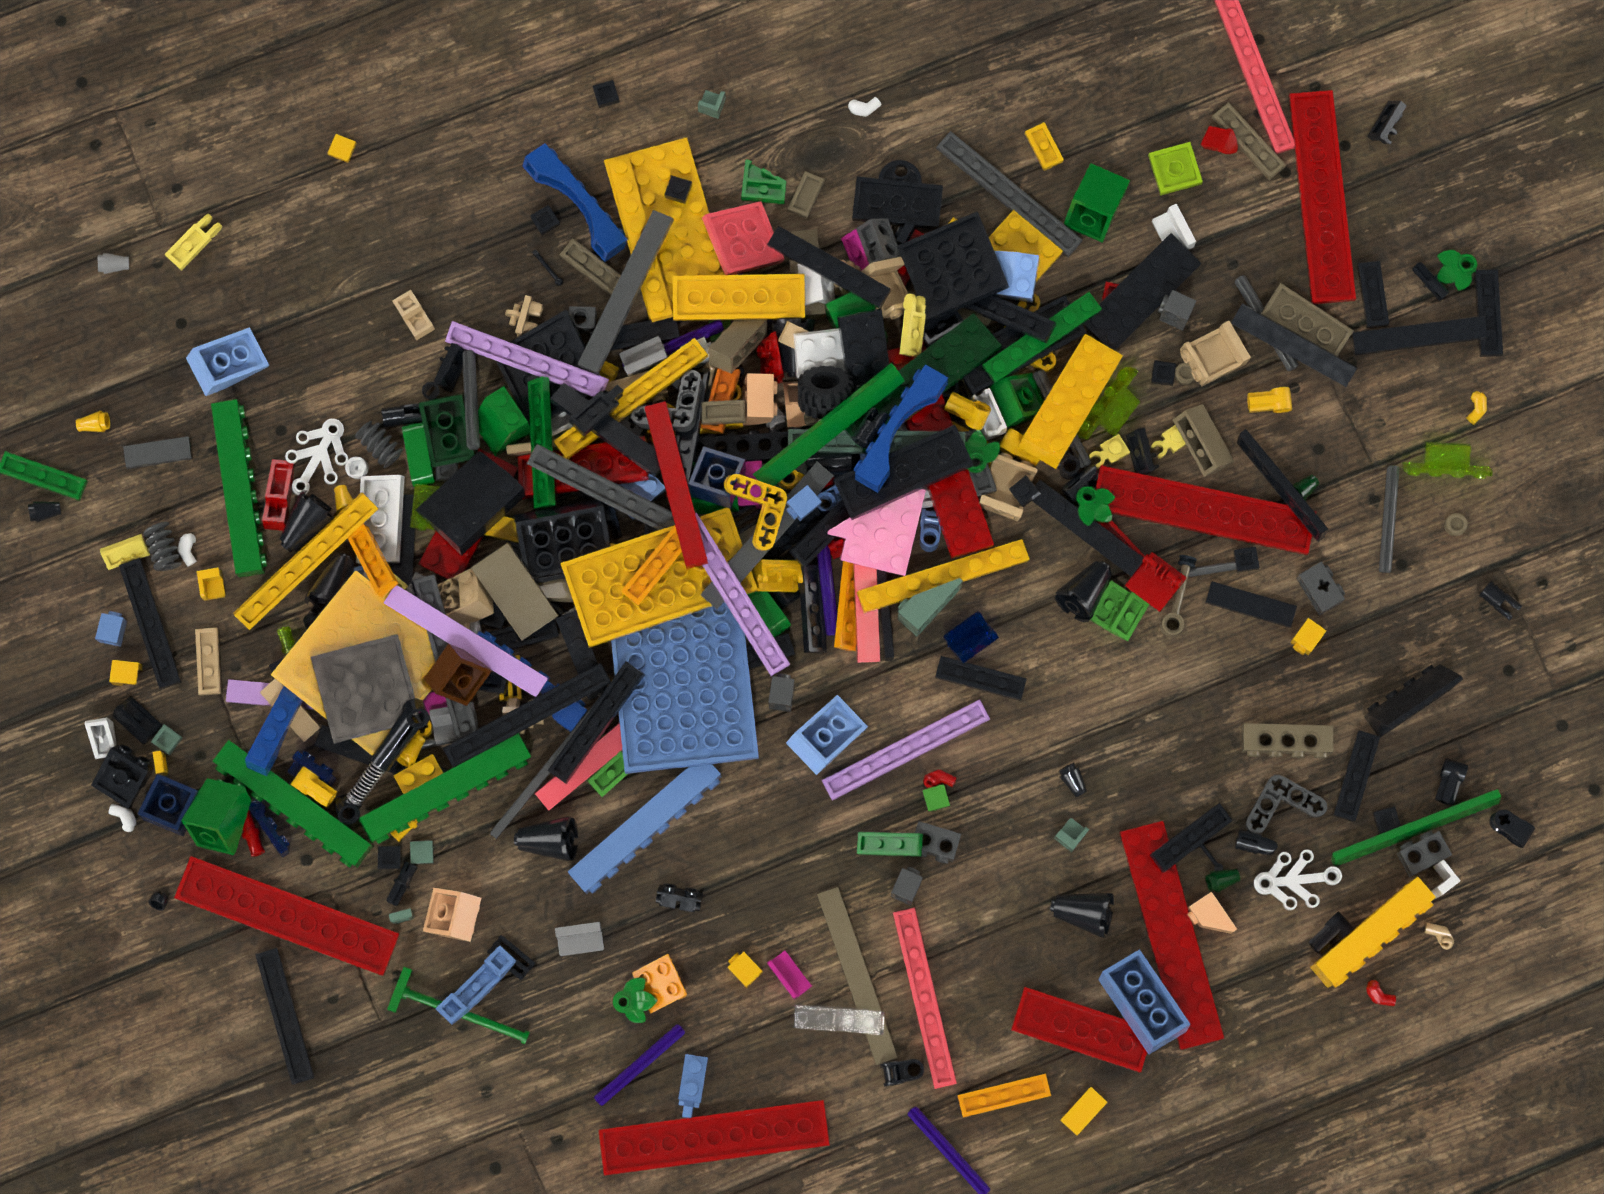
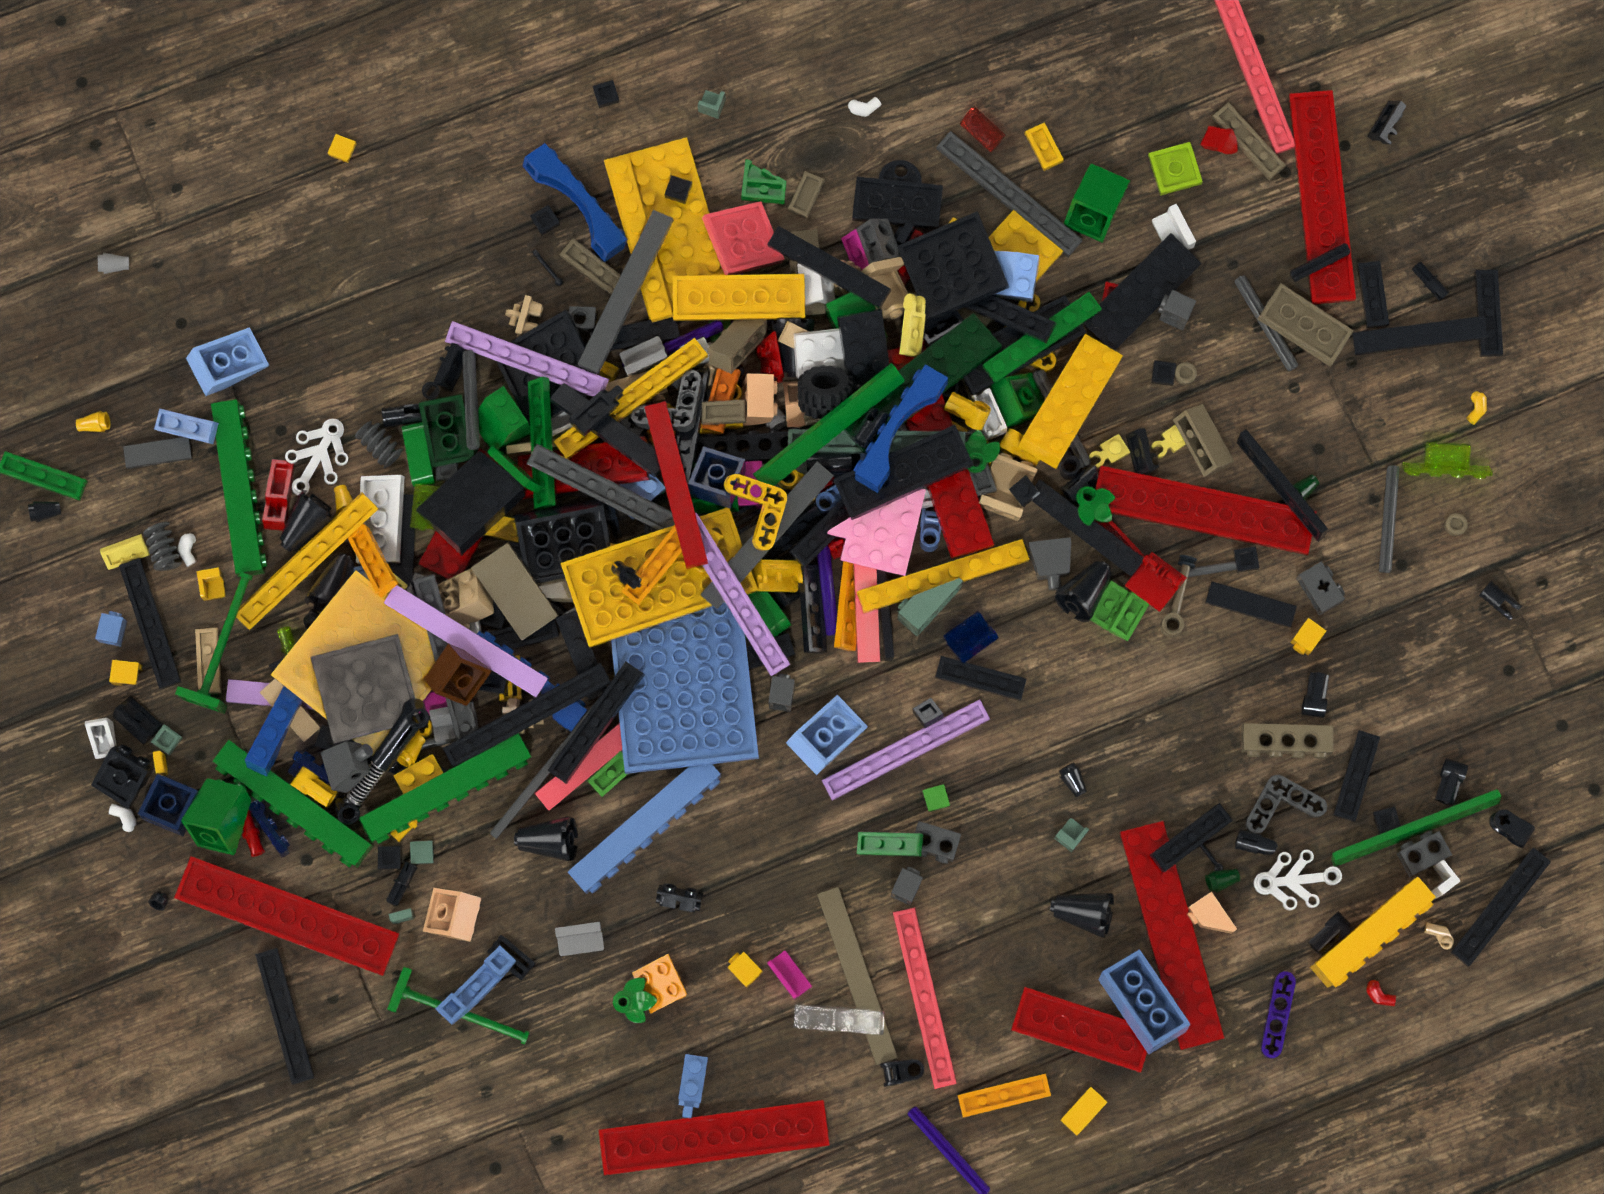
(186, 426): none -> medium blue tile
(192, 242): light yellow hinge -> none
(202, 696): none -> green tile
(346, 764): none -> dark grey torso
(356, 467): white tile -> none
(413, 315): tan slope -> none
(515, 470): none -> green tile
(626, 575): none -> black axle
(639, 1065): dark purple axle -> none
(802, 503): medium blue brick -> none
(928, 713): none -> black plate
(937, 777): red arm -> none
(982, 129): none -> clear red plate
(1051, 560): none -> dark grey torso
(1113, 407): clear neon green bracket -> none
(1215, 354): tan panel -> none
(1275, 400): yellow piece -> none
(1275, 1014): none -> dark purple beam
(1294, 345): black tile -> none
(1315, 700): none -> black piece
(1319, 262): none -> black axle
(1411, 699): black slope -> none
(1454, 271): green plate -> none
(1500, 907): none -> black plate

